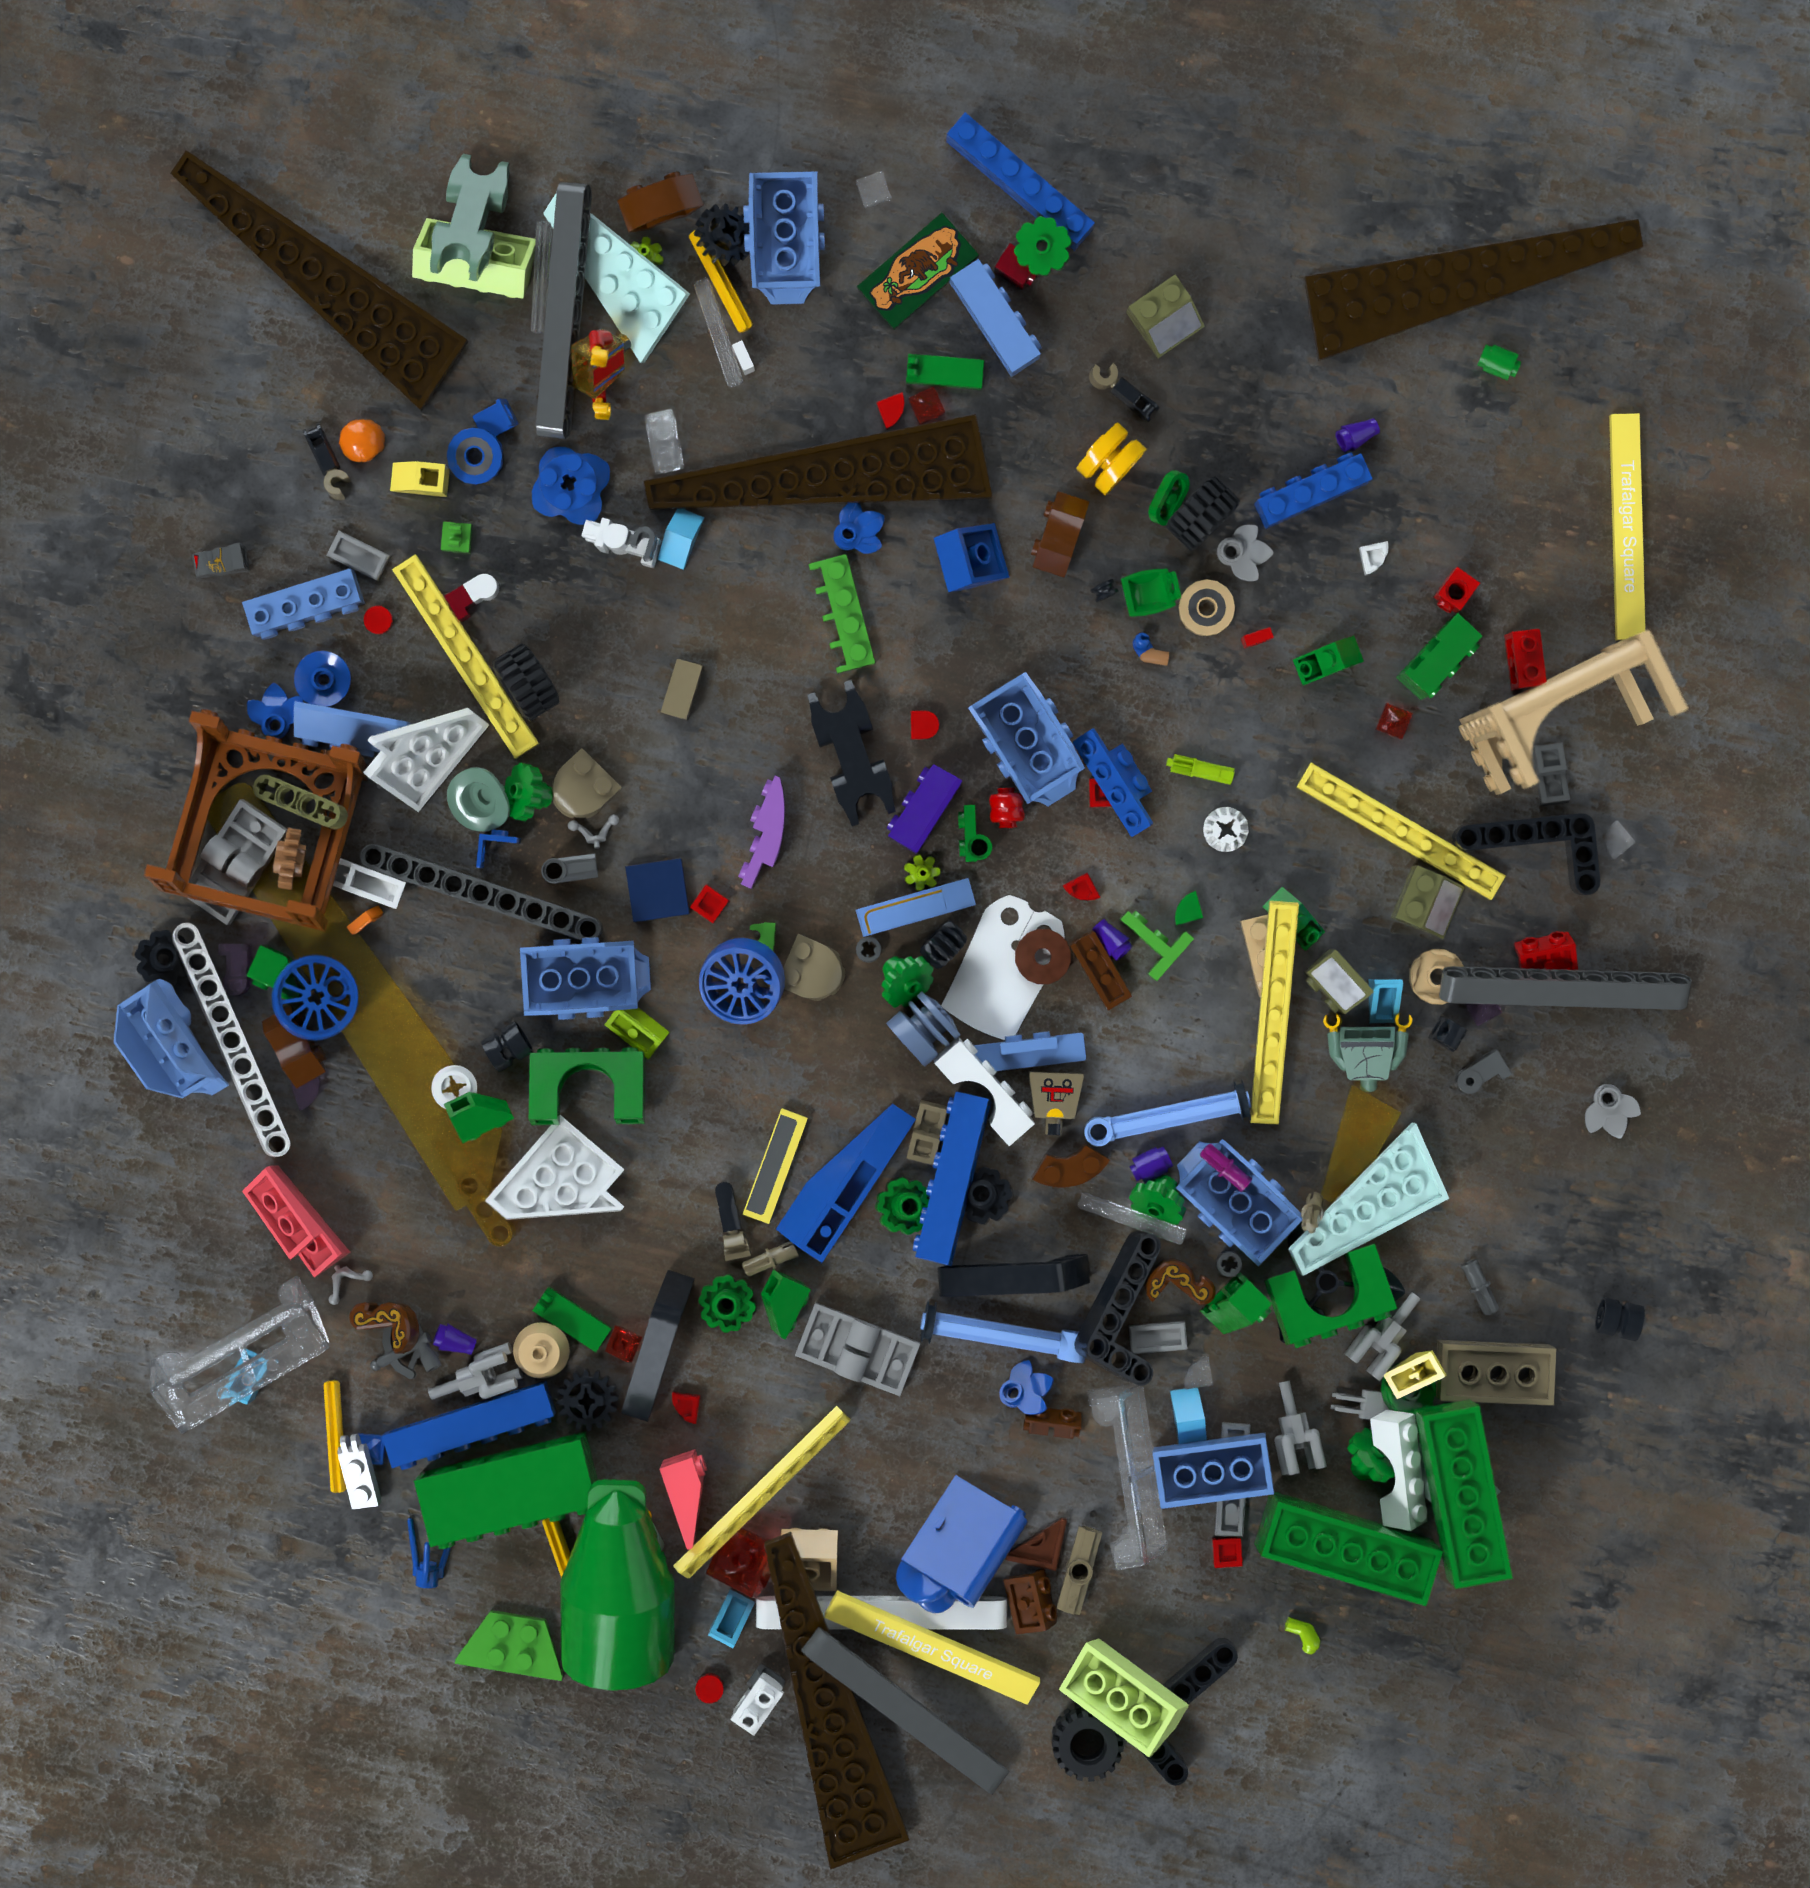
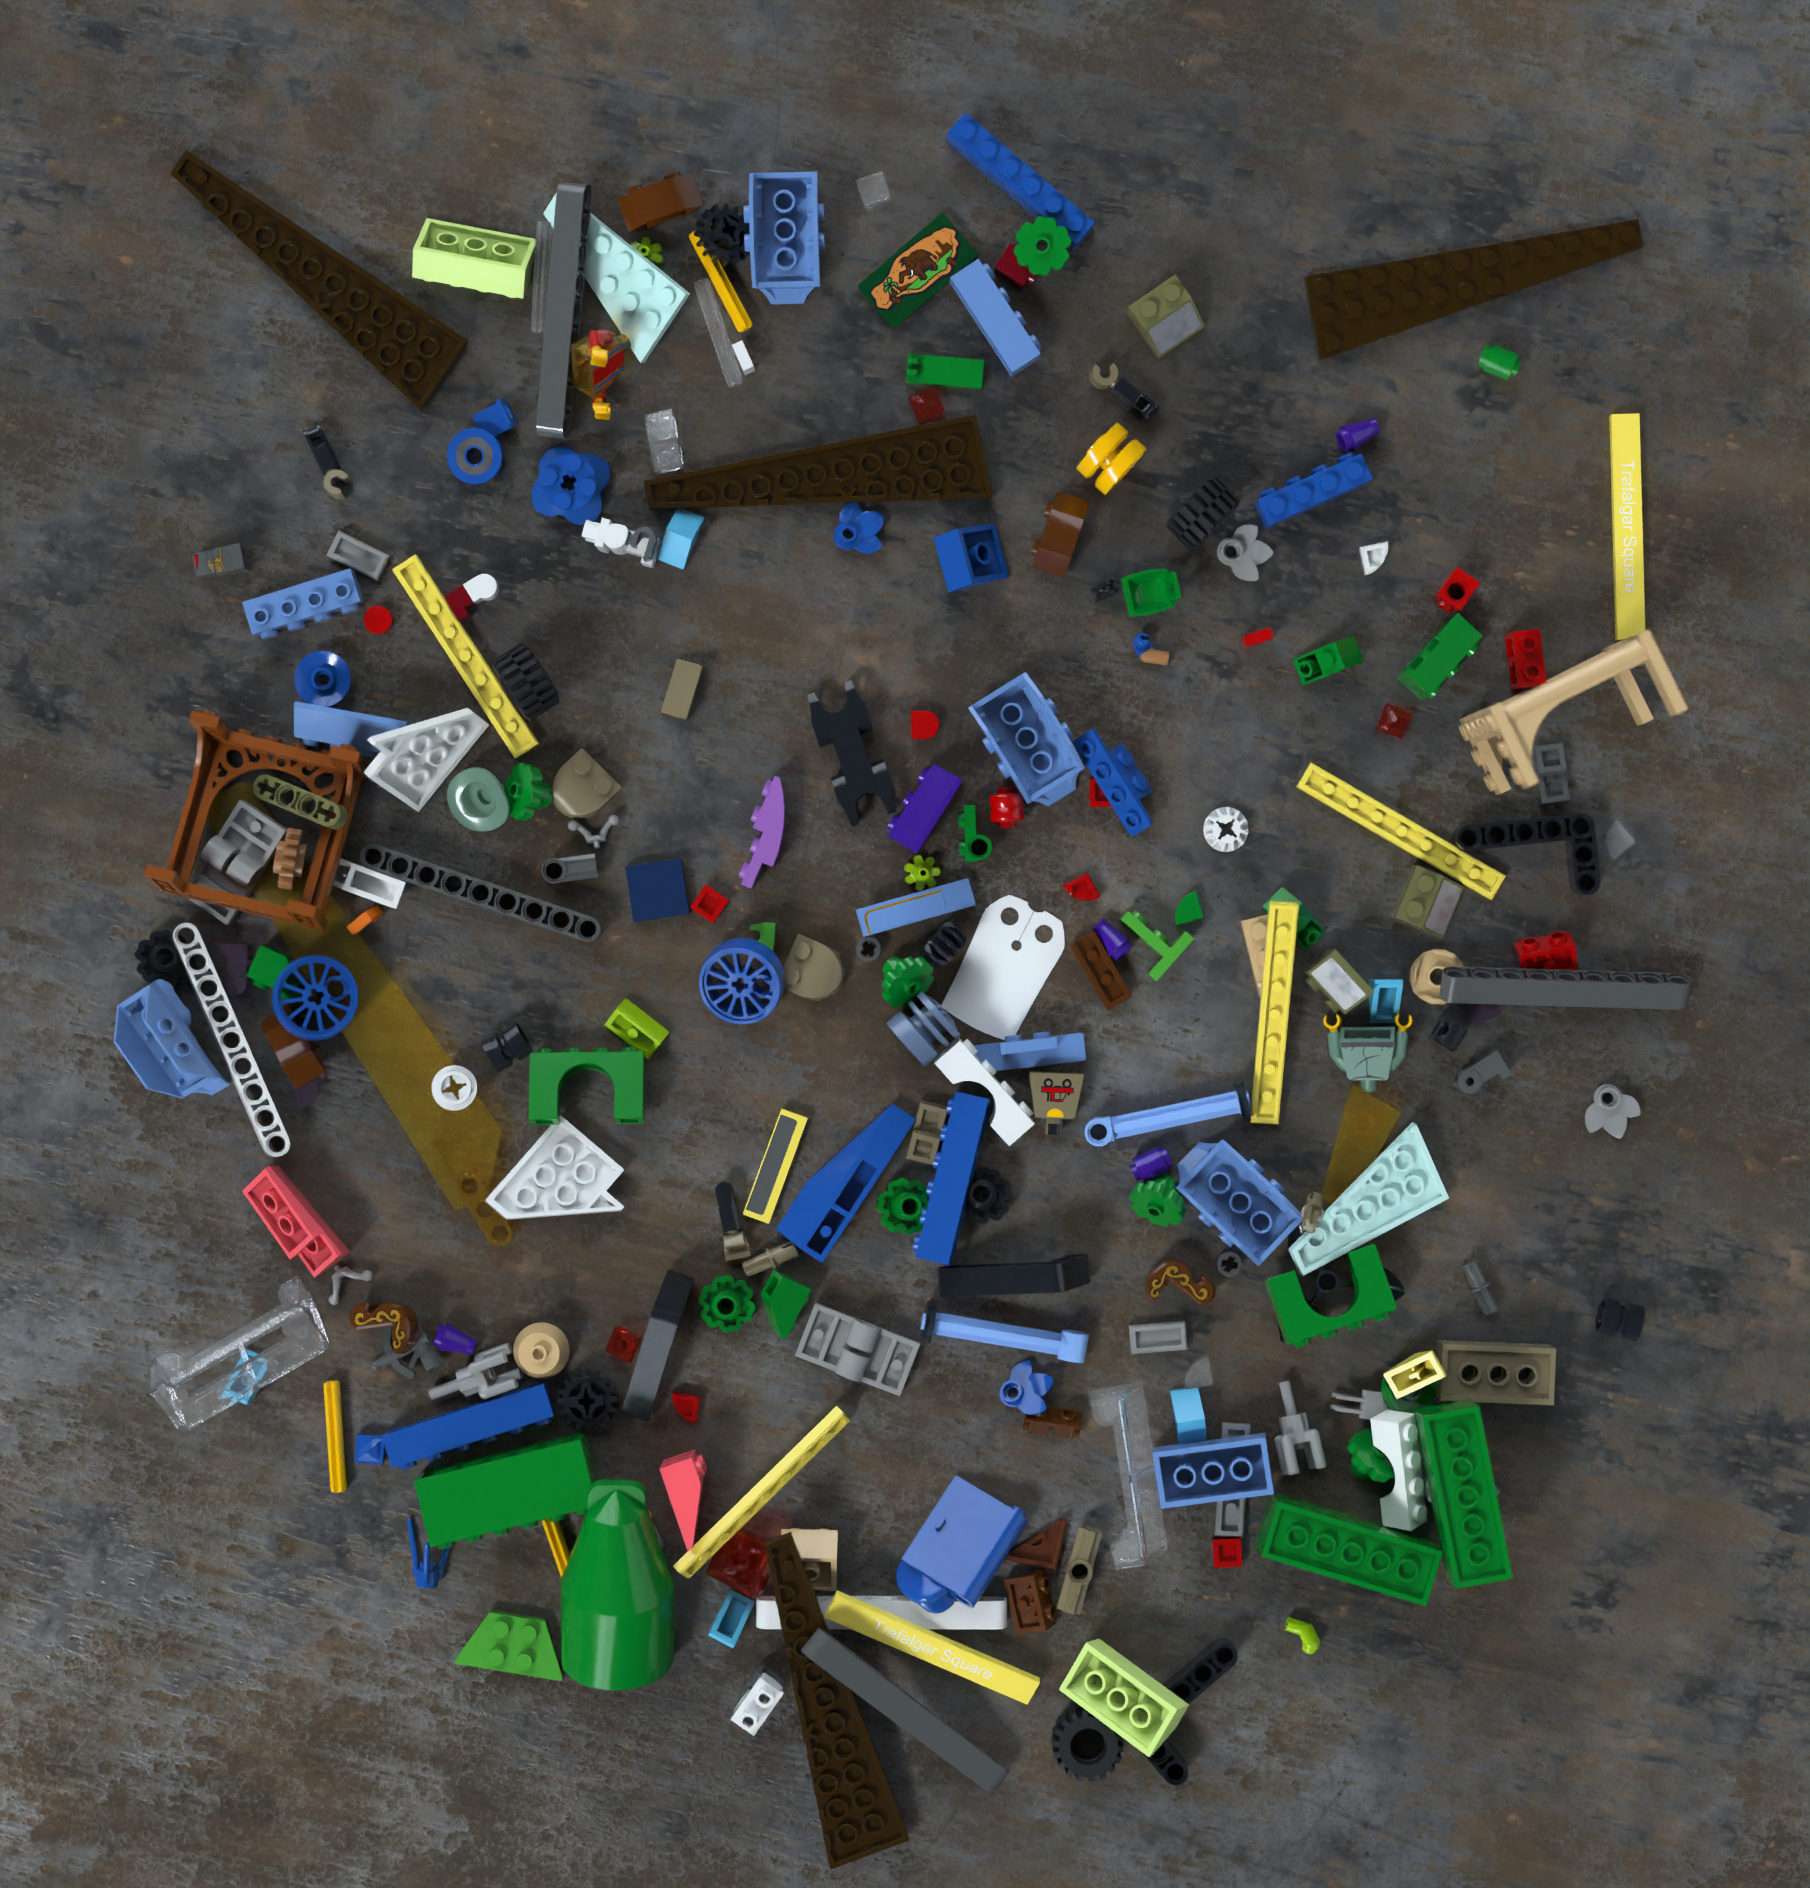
(273, 707): blue plate -> none
(358, 1472): hinge -> none
(361, 440): orange hair -> none
(420, 478): light yellow slope -> none
(456, 537): bright green tile -> none
(465, 234): sand green piece -> none
(477, 1114): green slope -> none
(496, 835): blue bracket -> none
(572, 1319): green hinge -> none
(583, 978): medium blue slope -> none
(709, 1688): red tile -> none
(846, 613): bright green hinge -> none
(891, 409): red tile -> none
(1031, 944): copper tile -> none
(1070, 1169): reddish brown brick -> none
(1118, 1311): black beam -> none
(1132, 1218): clear axle -> none
(1168, 497): green plate -> none
(1200, 769): lime piece -> none
(1223, 607): tan tile -> none
(1225, 1167): magenta axle -> none
(1237, 1305): green wedge -> none
(1383, 1339): light grey plant -> none

